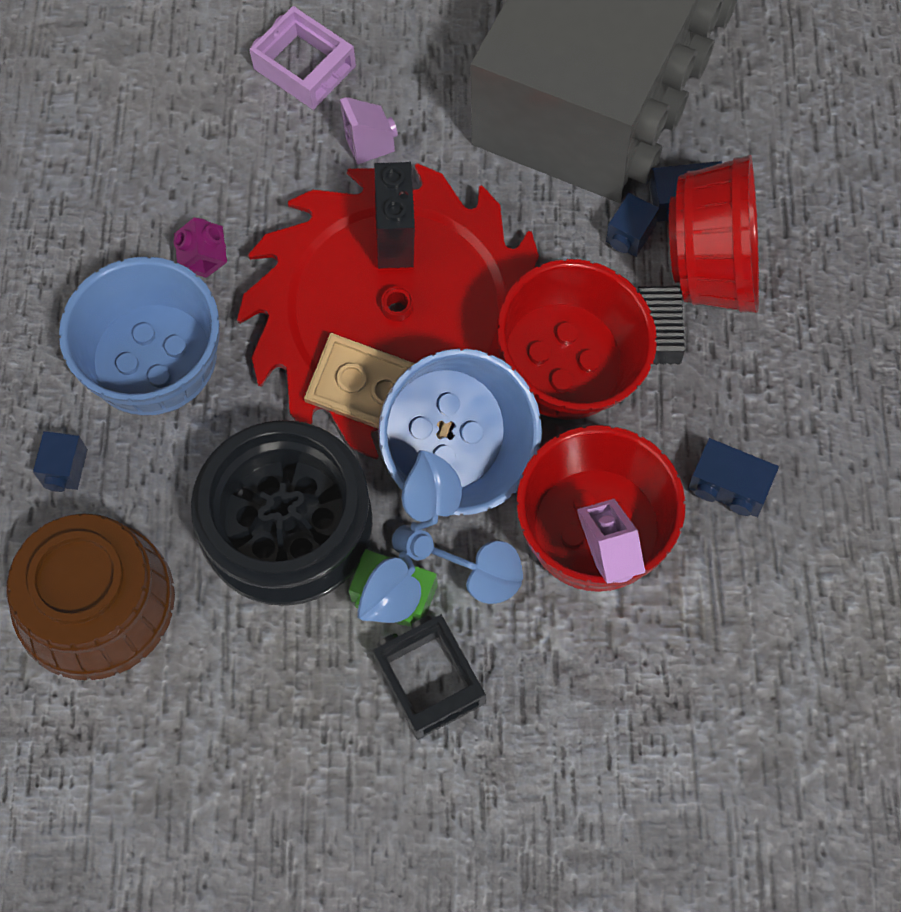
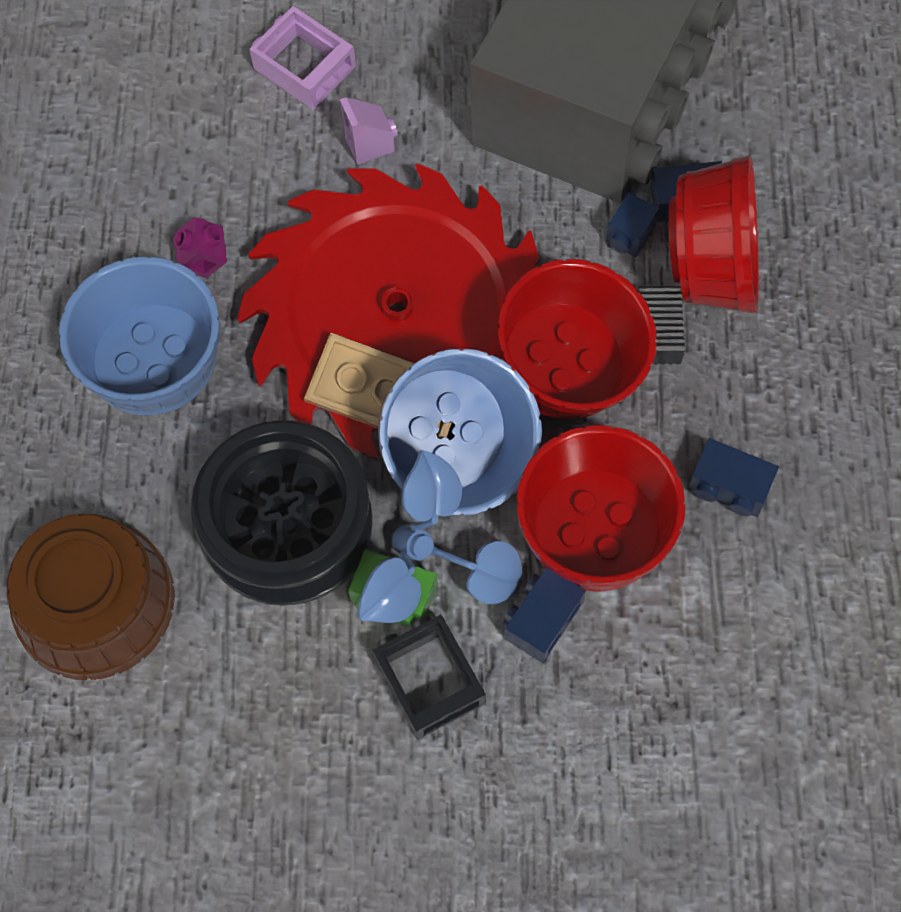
(60, 461): dark blue brick -> none
(394, 214): black window -> none
(543, 614): none -> dark blue brick
(612, 541): lavender slope -> none

